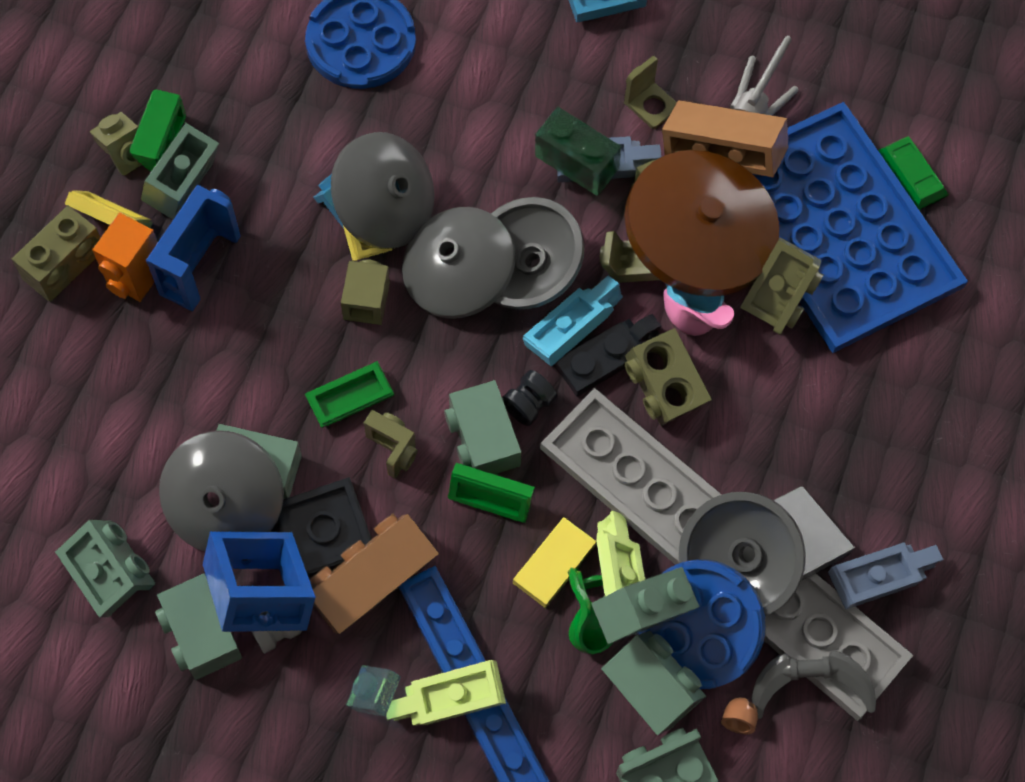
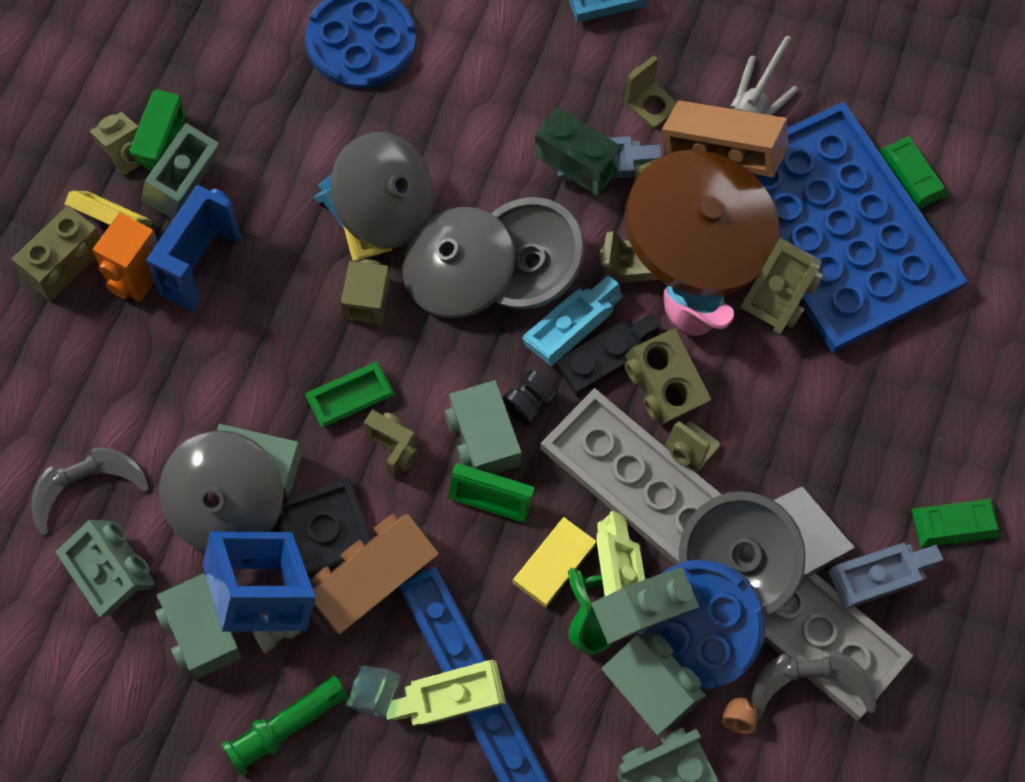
(56, 480): none -> dark grey piece
(267, 736): none -> green pin
(691, 445): none -> olive bracket
(956, 523): none -> green tile

